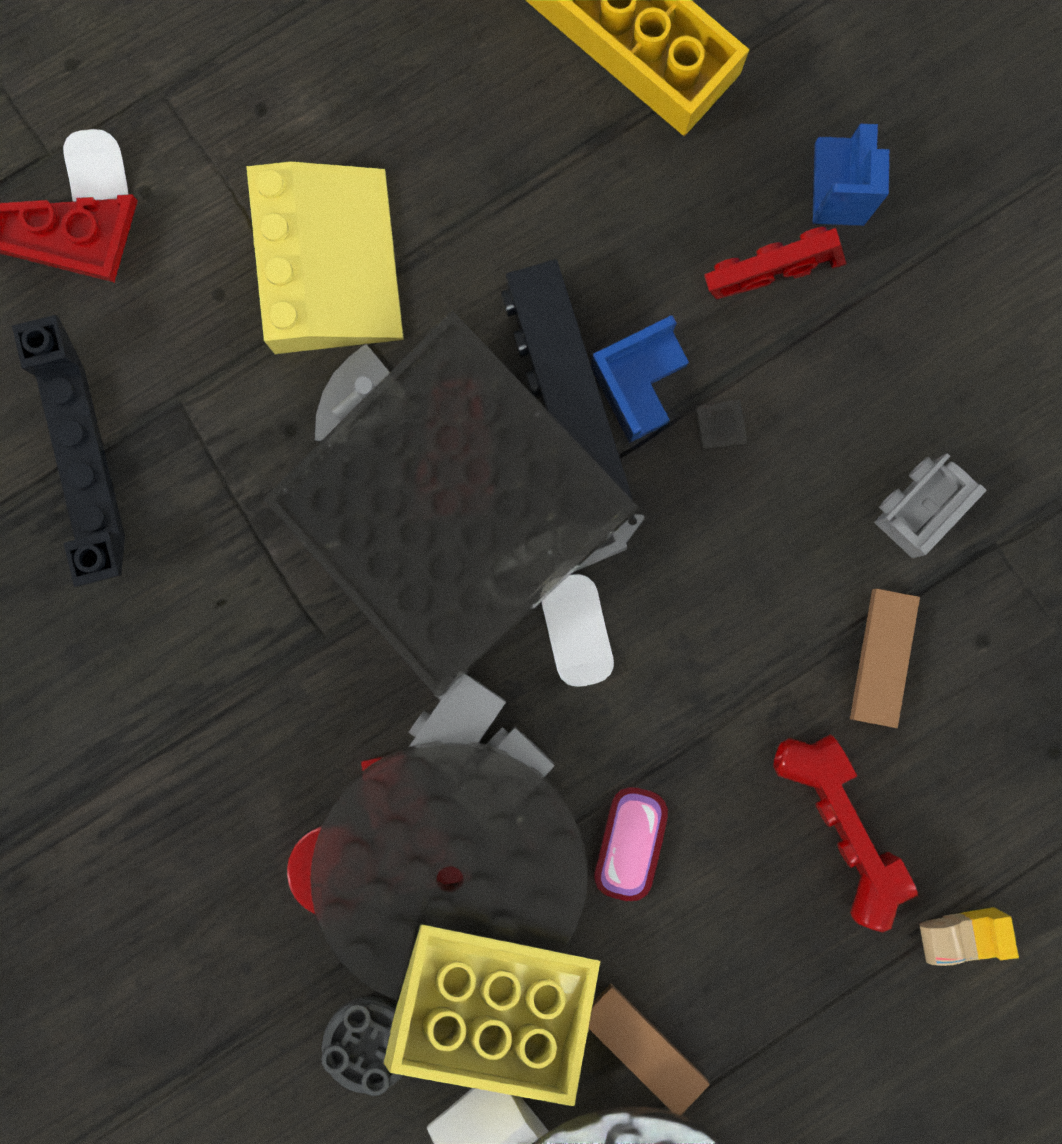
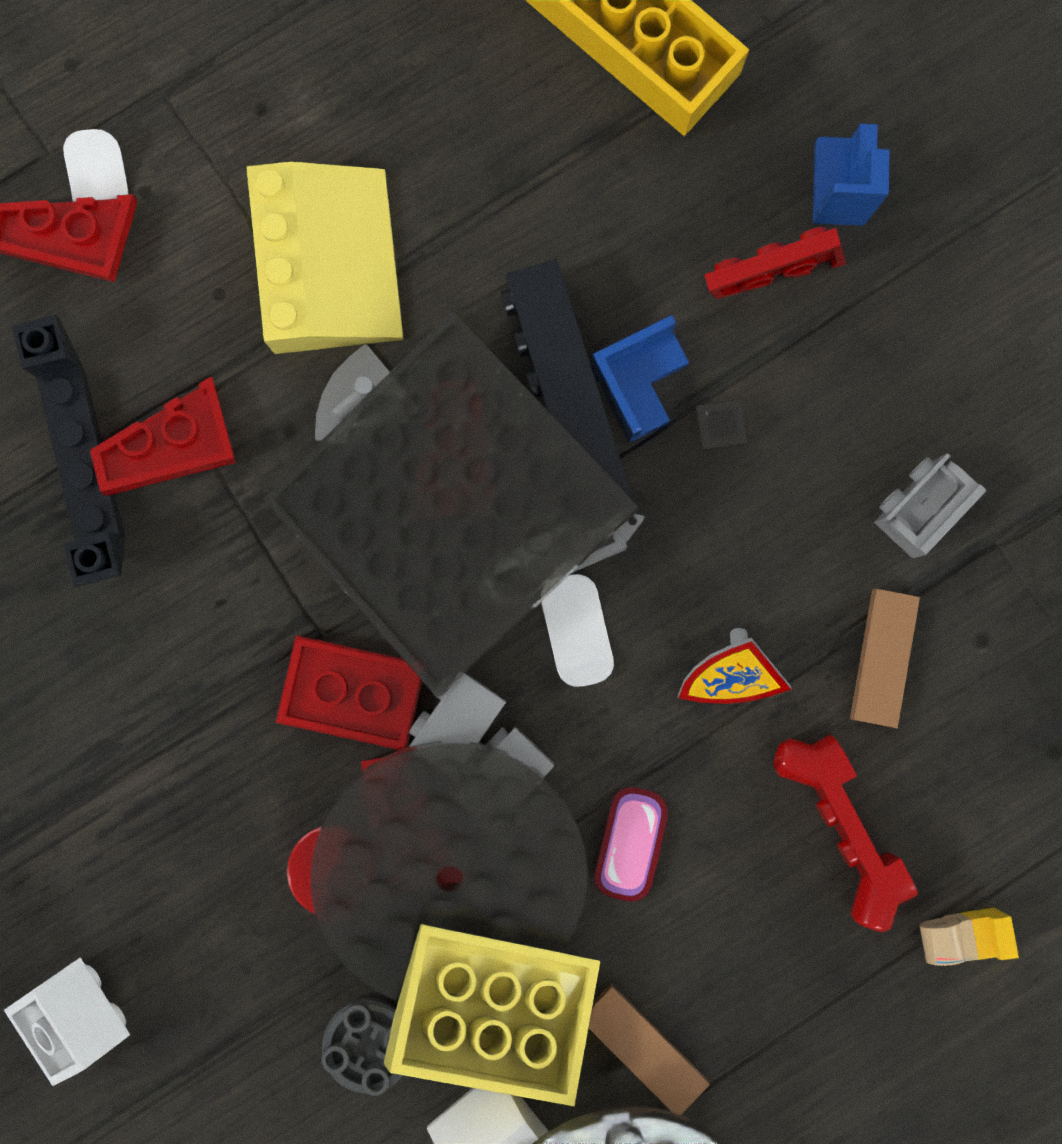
(68, 1022): none -> white slope
(169, 445): none -> red wing
(350, 693): none -> red tile
(734, 674): none -> shield

